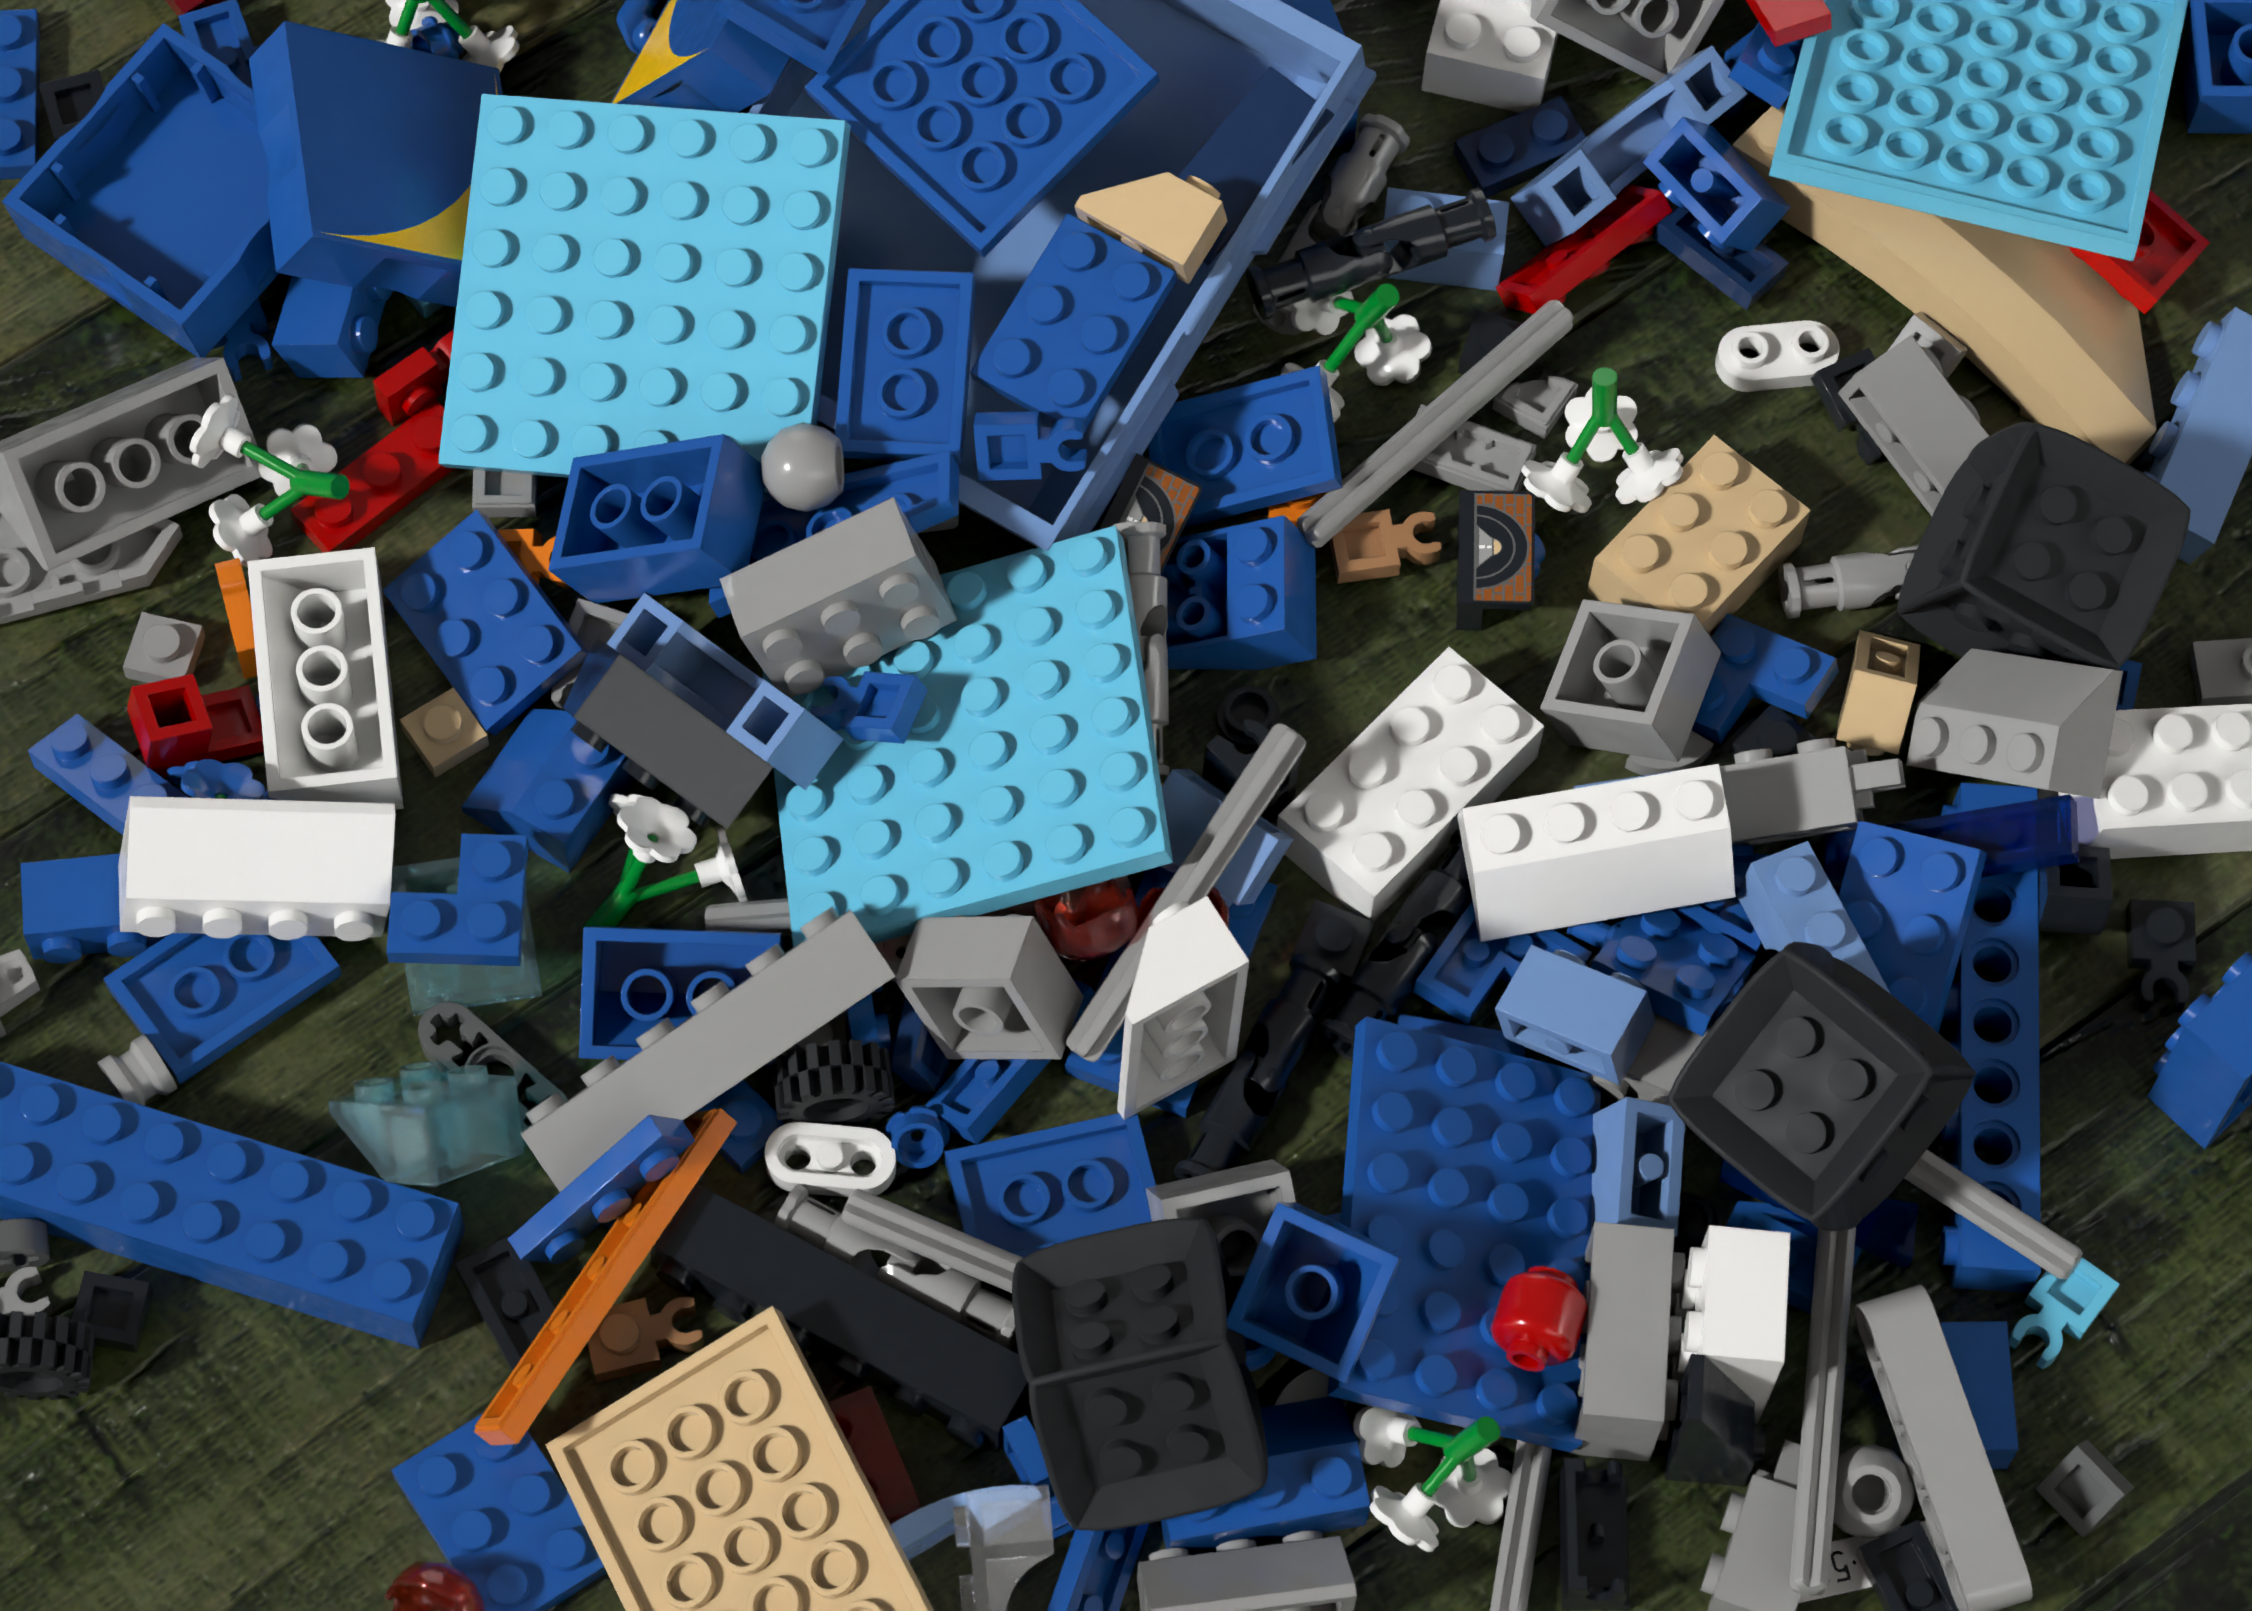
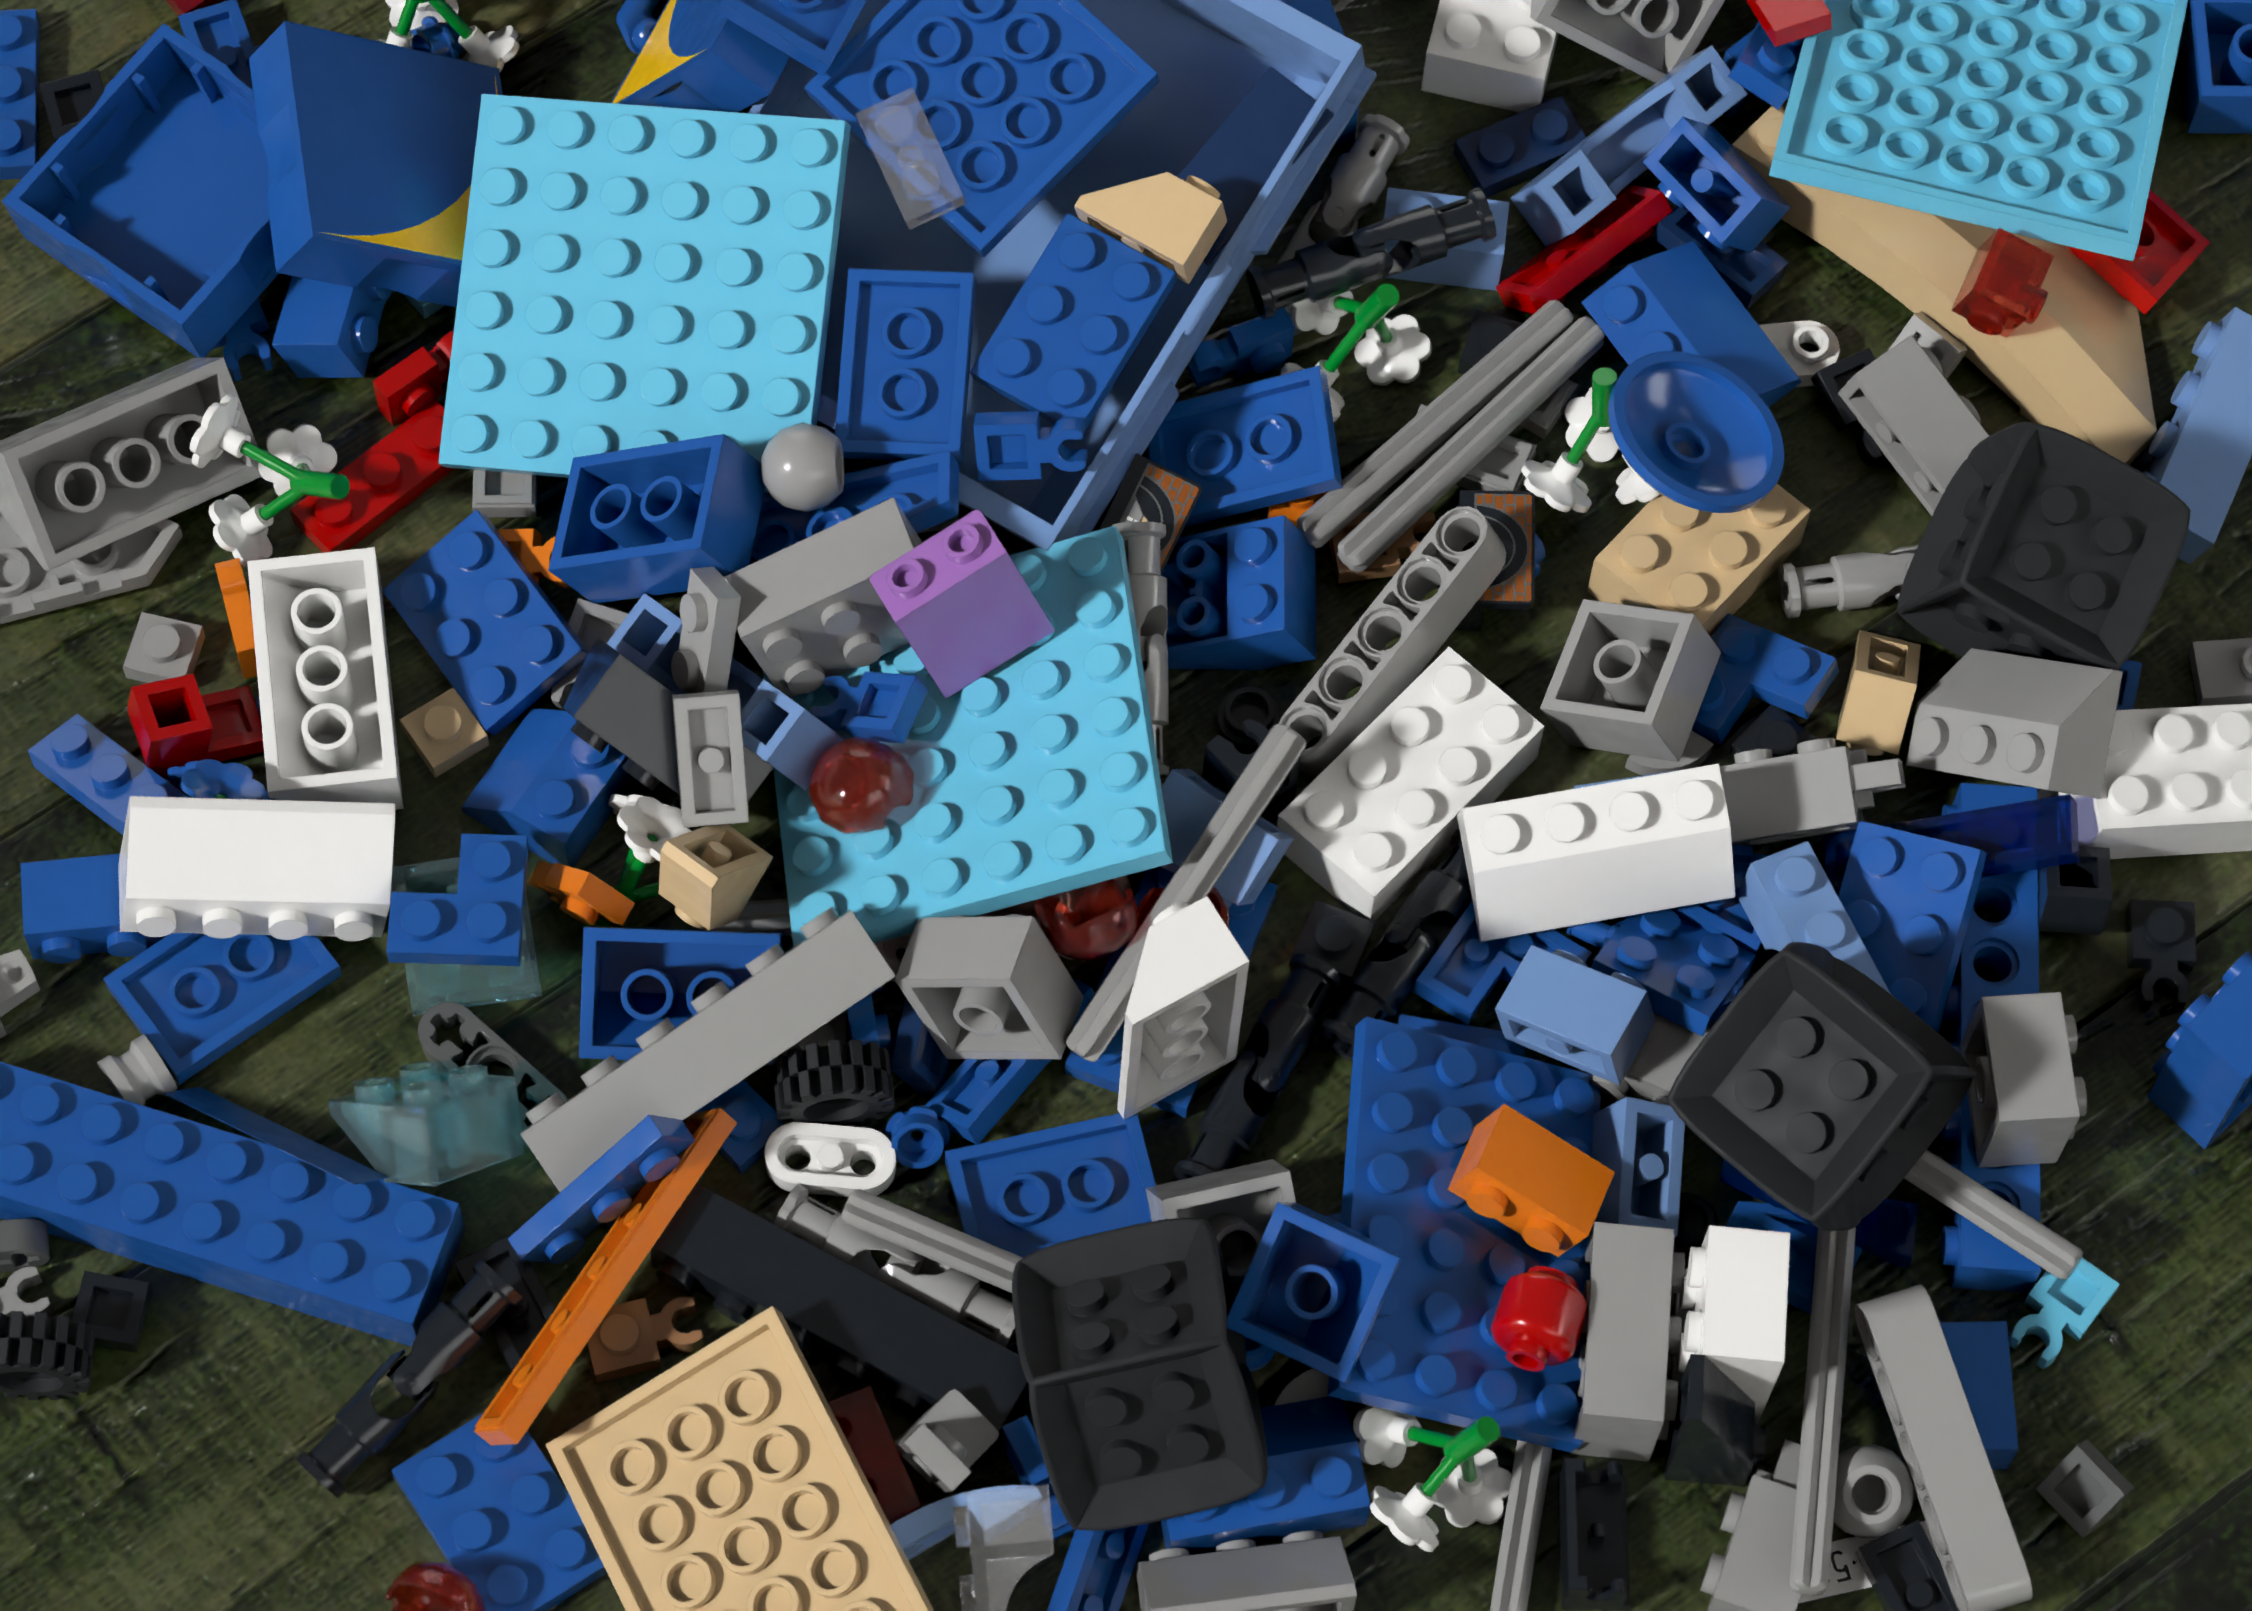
(276, 1135): none -> blue sticker
(443, 1342): none -> black piece
(581, 893): none -> orange plate
(707, 633): none -> light grey plate
(710, 758): none -> light grey plate
(710, 874): none -> tan slope
(860, 785): none -> clear red hair
(910, 158): none -> clear plate
(946, 1441): none -> light grey slope
(961, 603): none -> medium lavender panel
(1250, 347): none -> blue plate
(1395, 614): none -> light grey beam
(1470, 444): none -> light grey axle
(1531, 1181): none -> orange brick
(1687, 307): none -> blue slope
(1696, 432): none -> blue dish
(2003, 285): none -> clear red brick
(2024, 1080): none -> light grey brick

